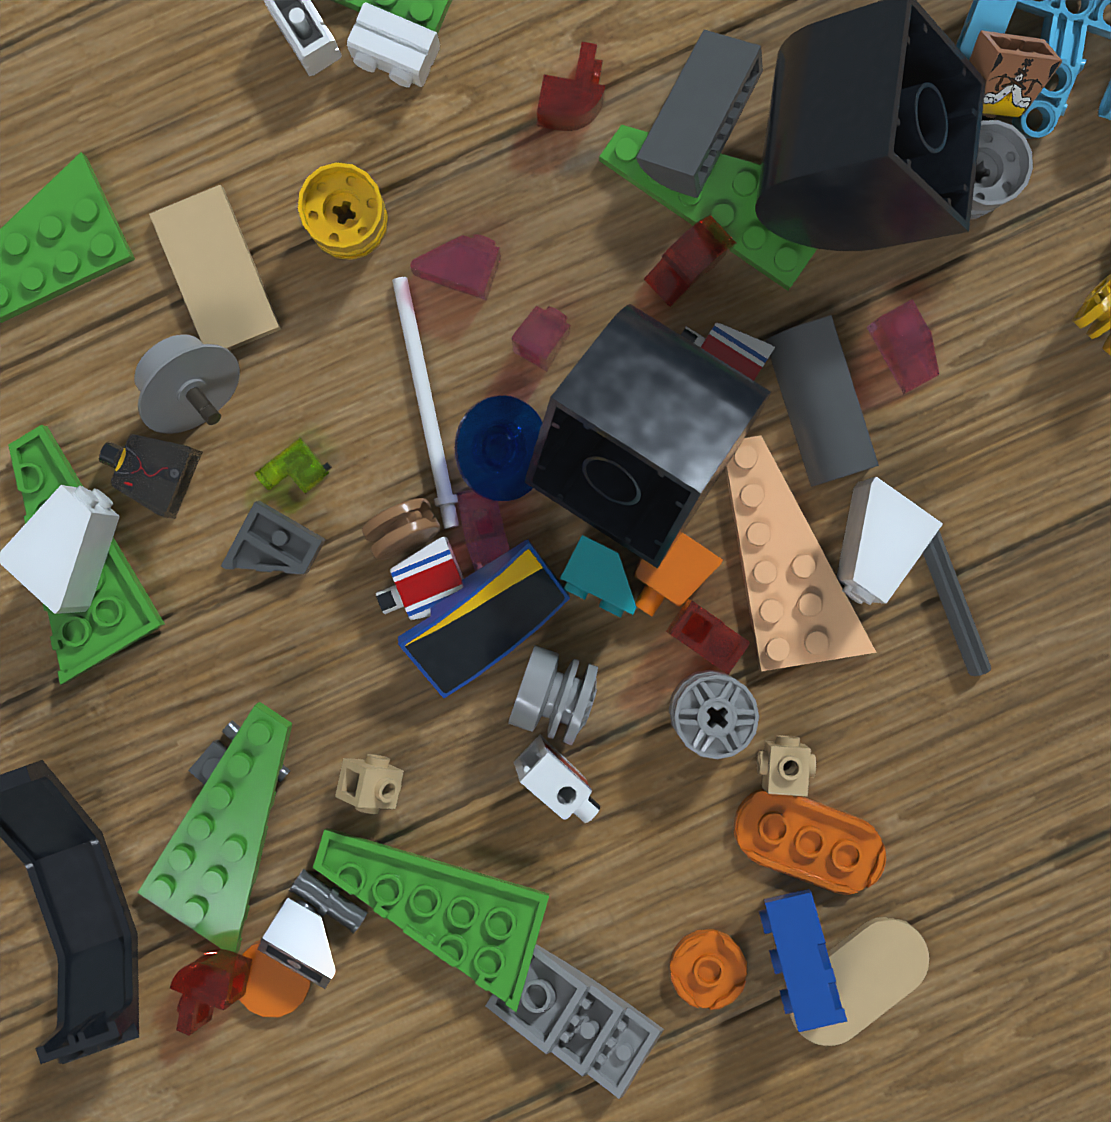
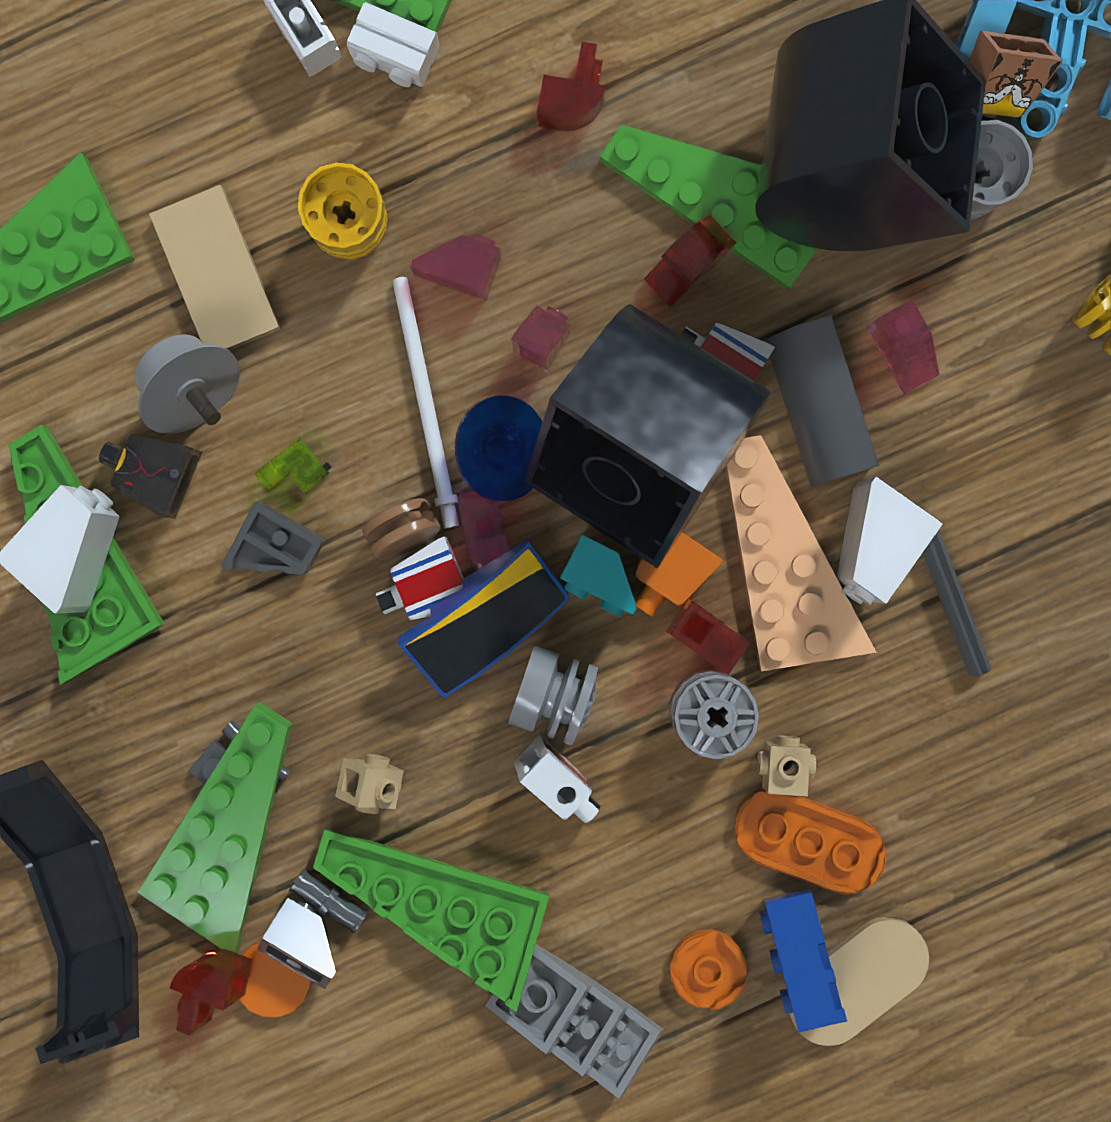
(701, 112): dark grey brick -> none

